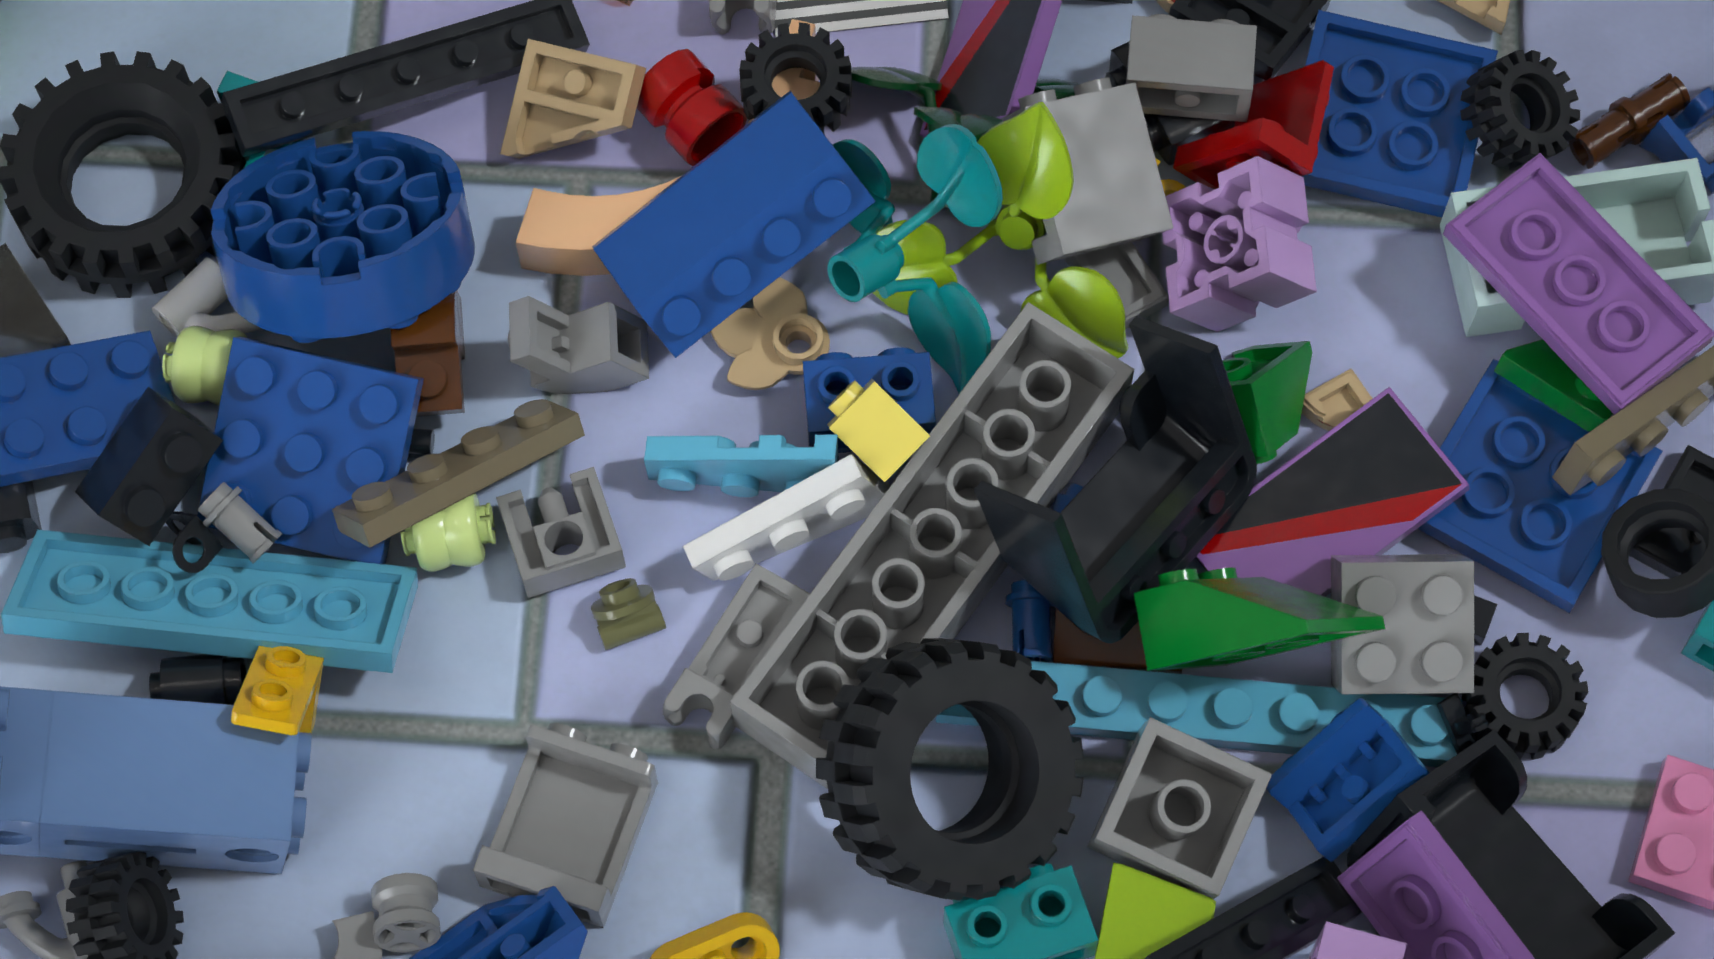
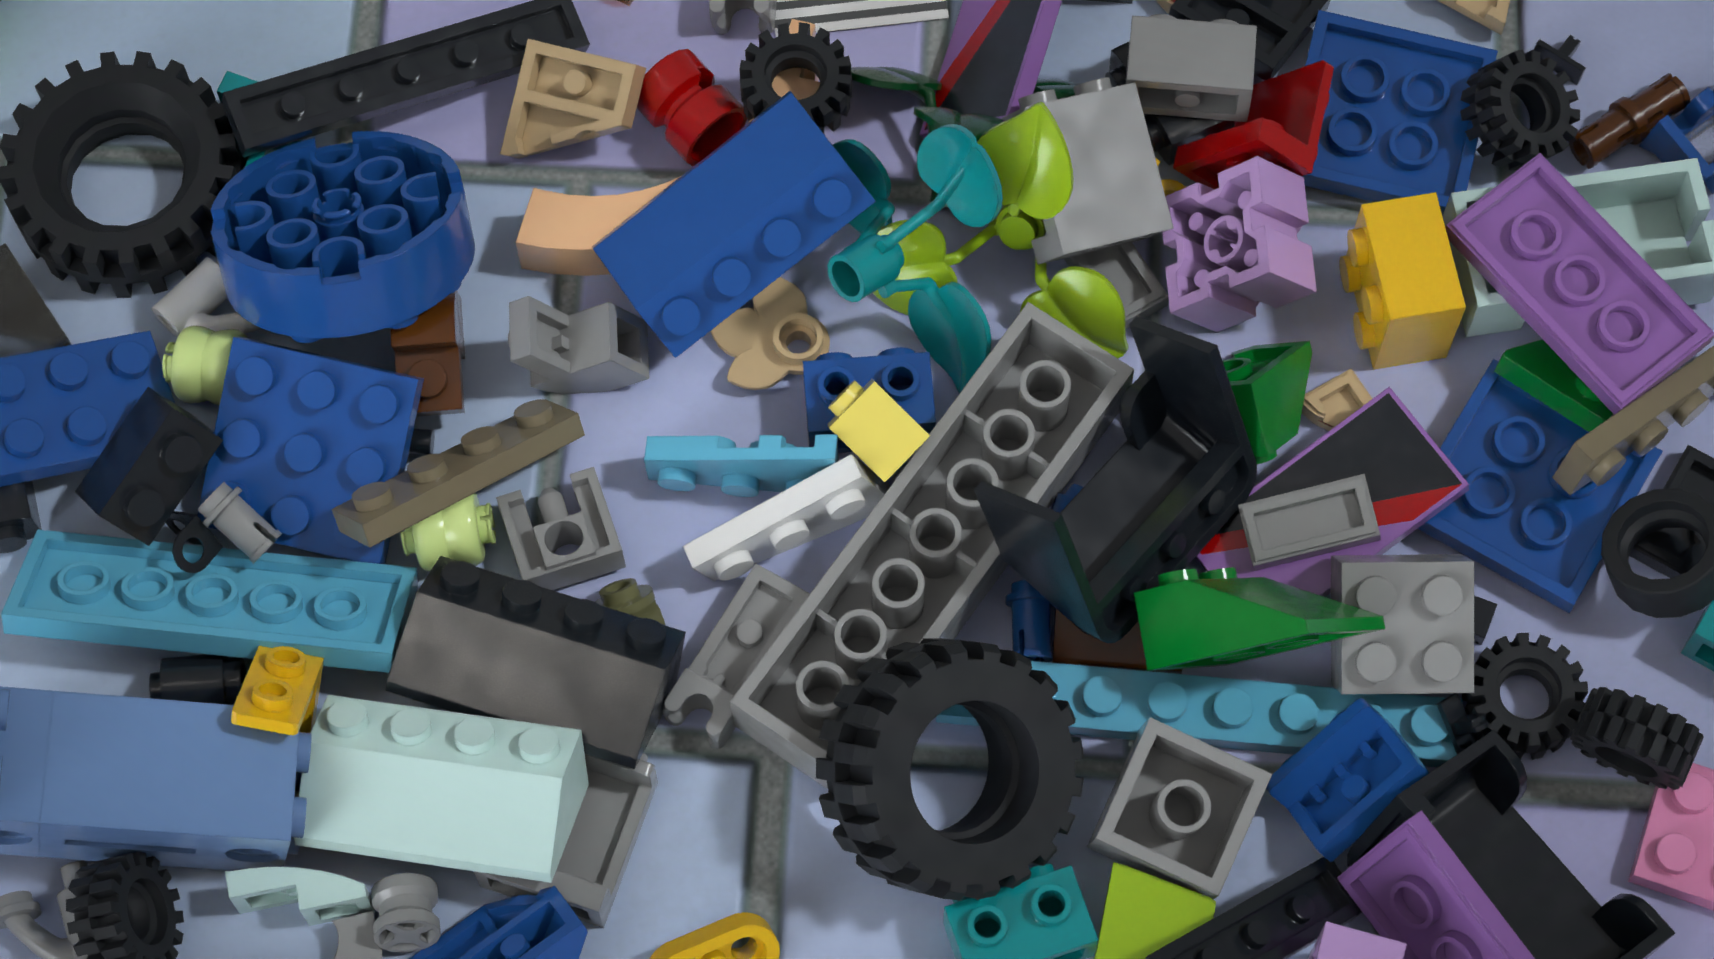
(319, 893): none -> light aqua slope
(442, 788): none -> light aqua slope
(536, 658): none -> black slope
(1309, 522): none -> light grey tile
(1402, 281): none -> yellow brick
(1563, 57): none -> black piece
(1636, 738): none -> black tyre

